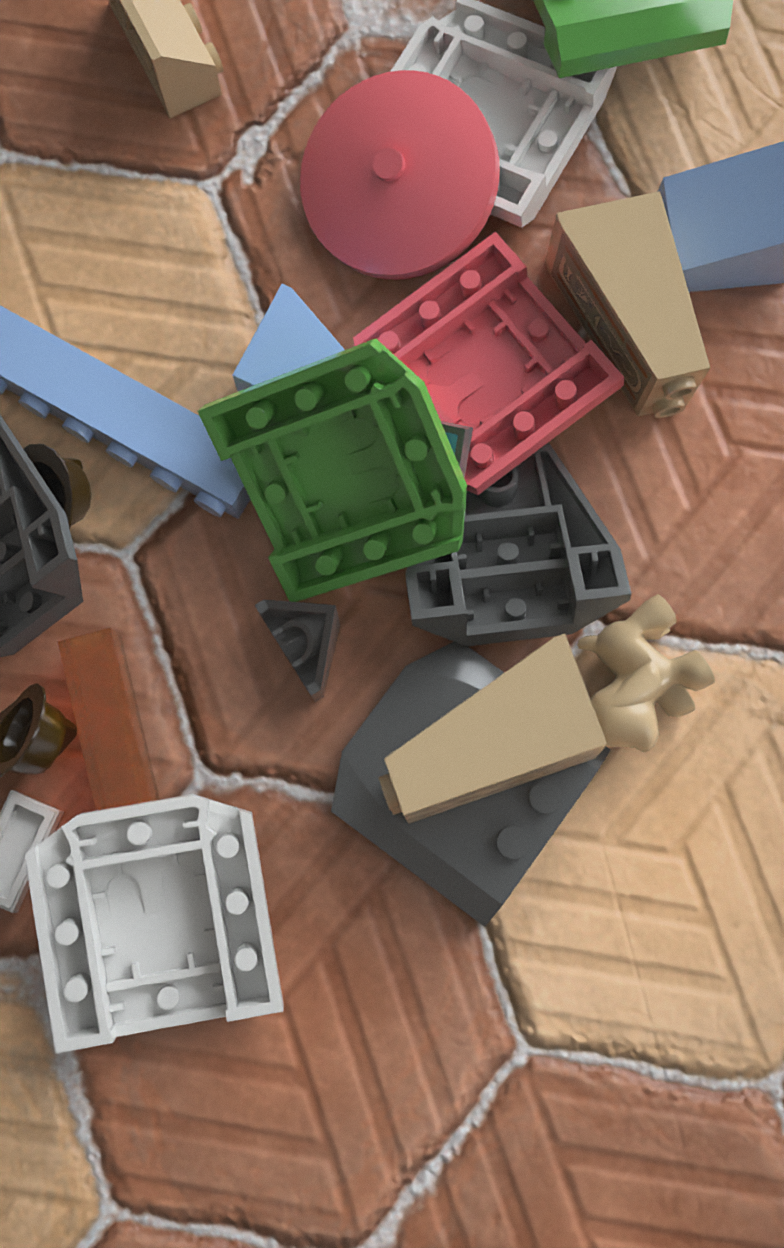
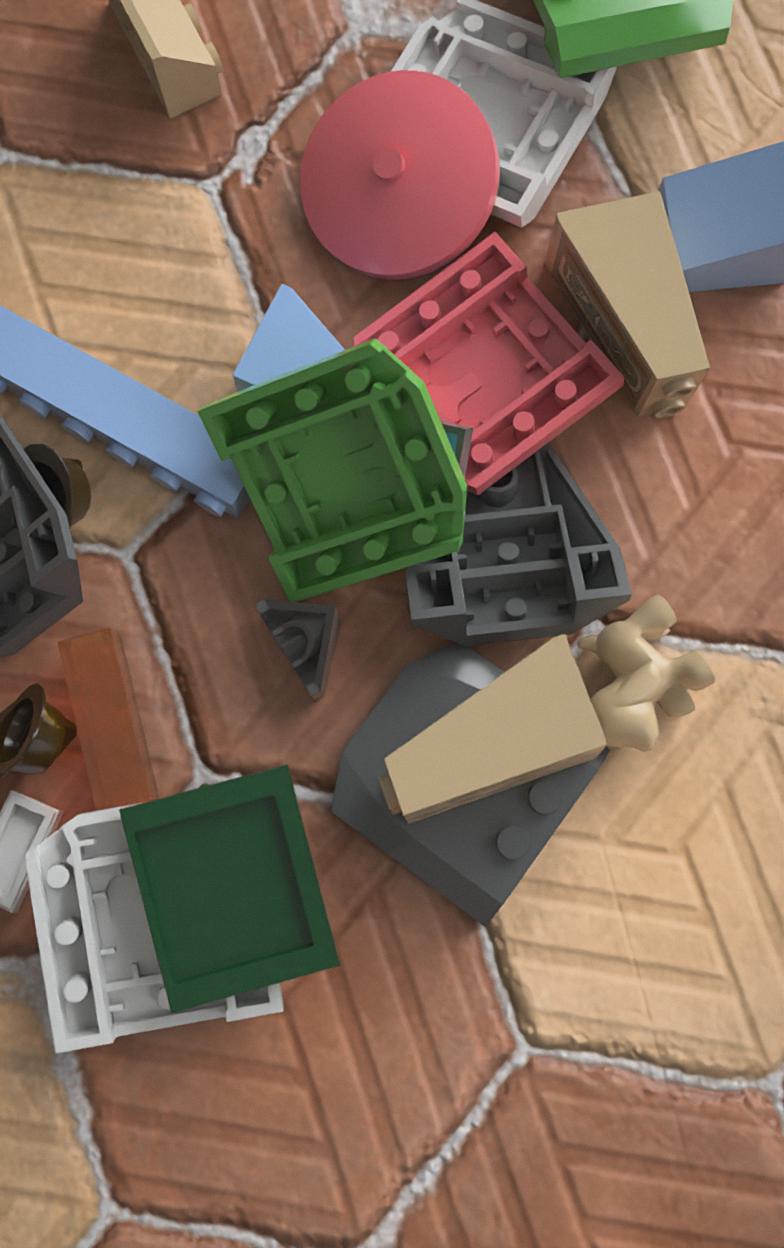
(229, 888): none -> dark green piece

